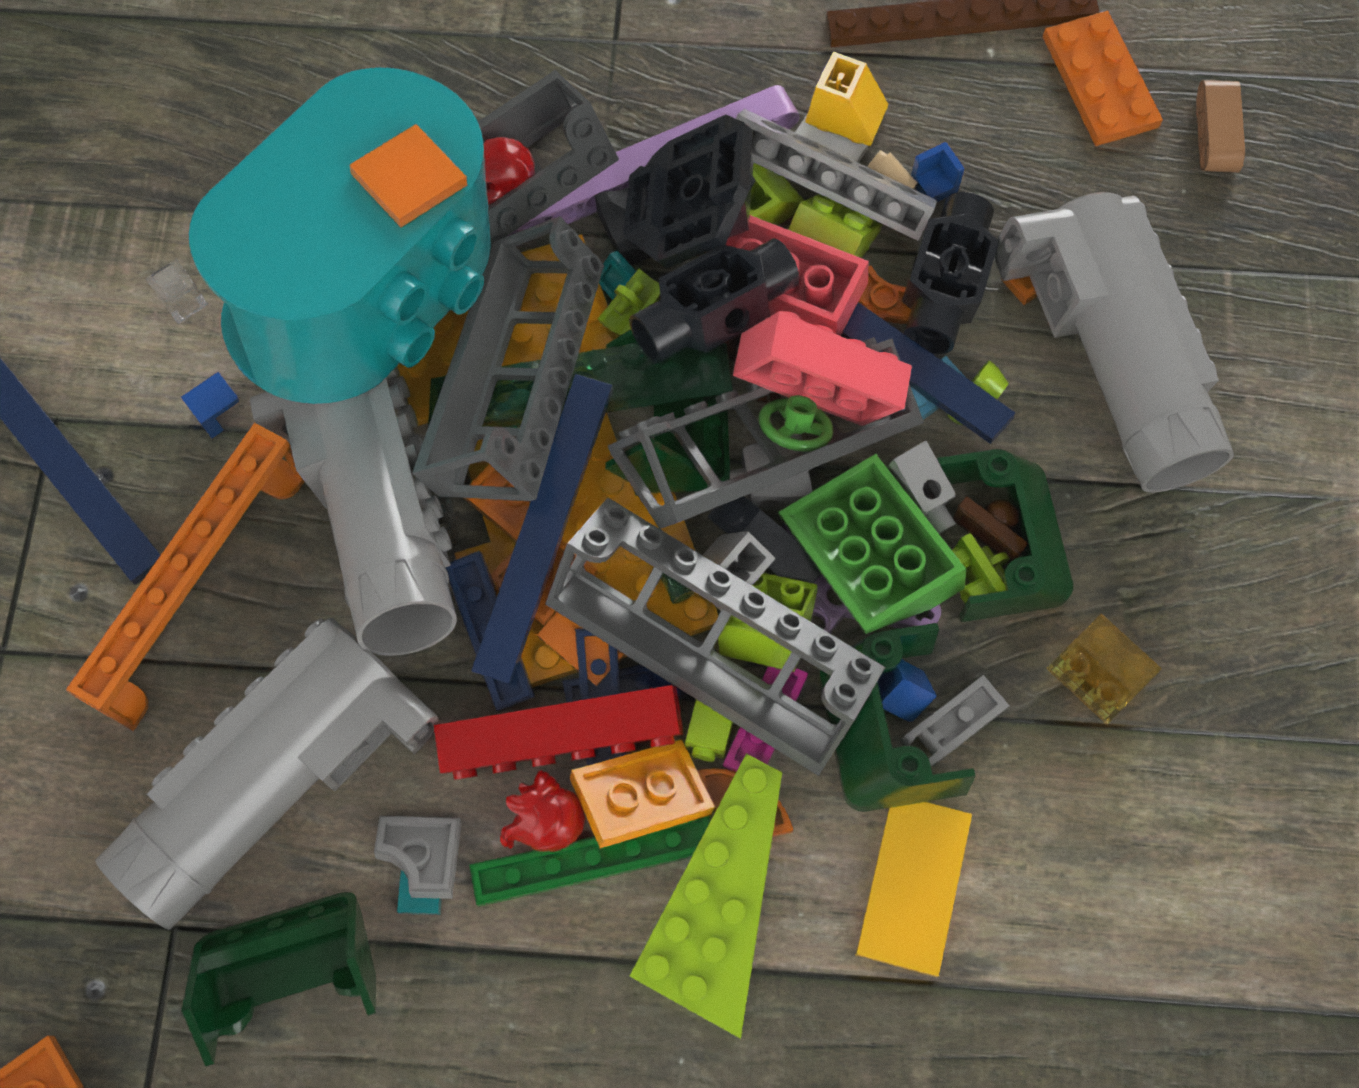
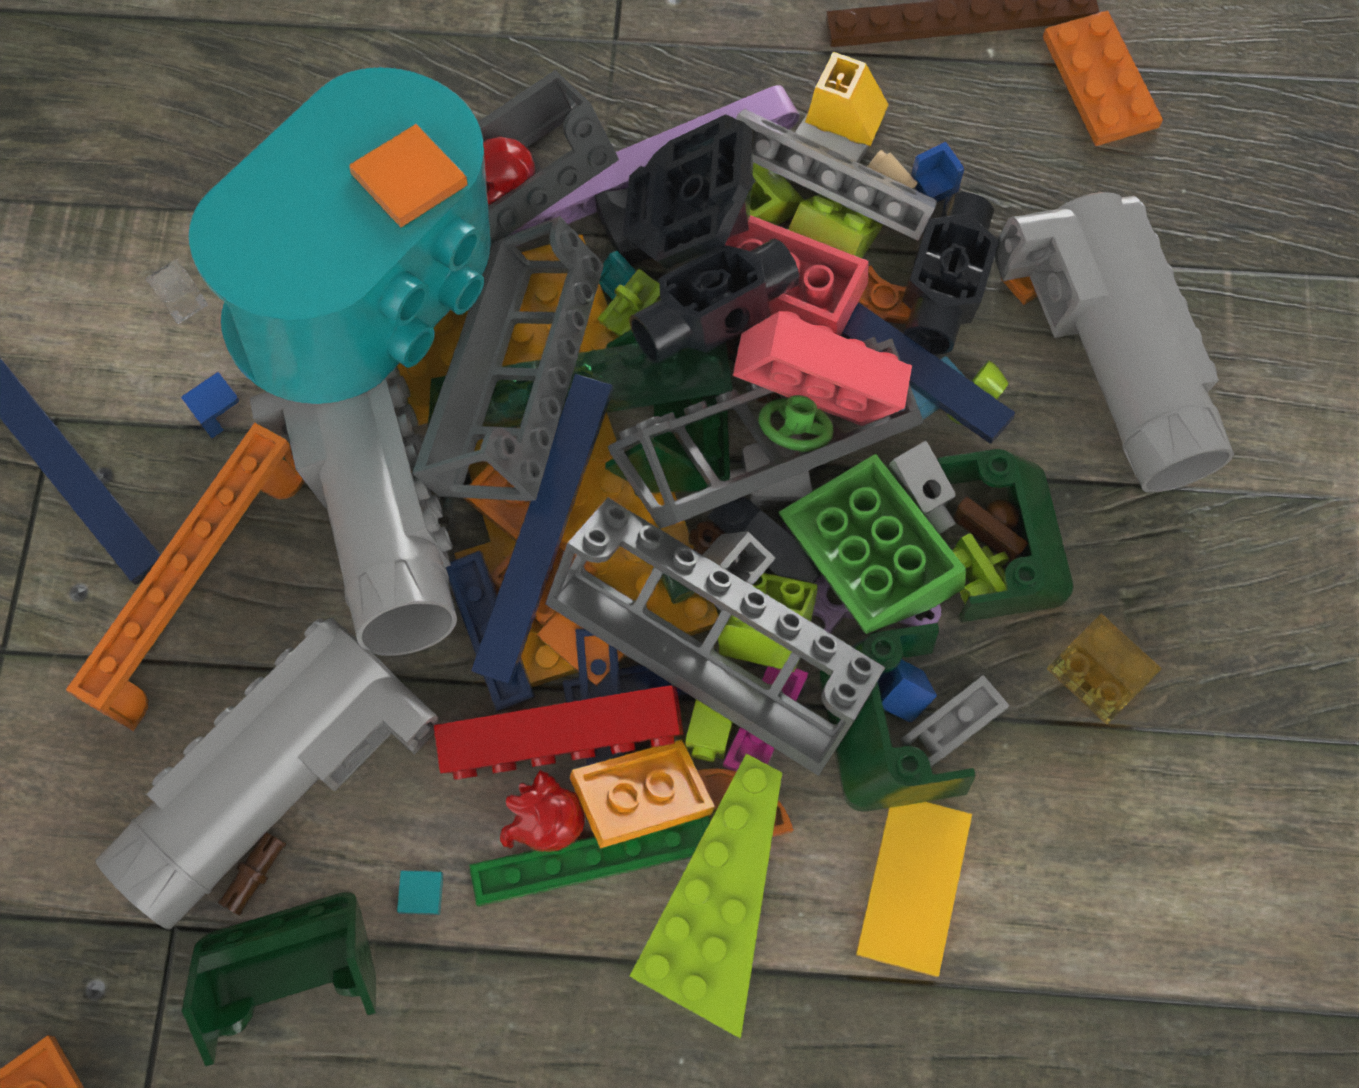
(251, 873): none -> reddish brown pin
(423, 849): light grey tile -> none
(697, 536): none -> reddish brown plate
(1220, 126): medium nougat beam -> none

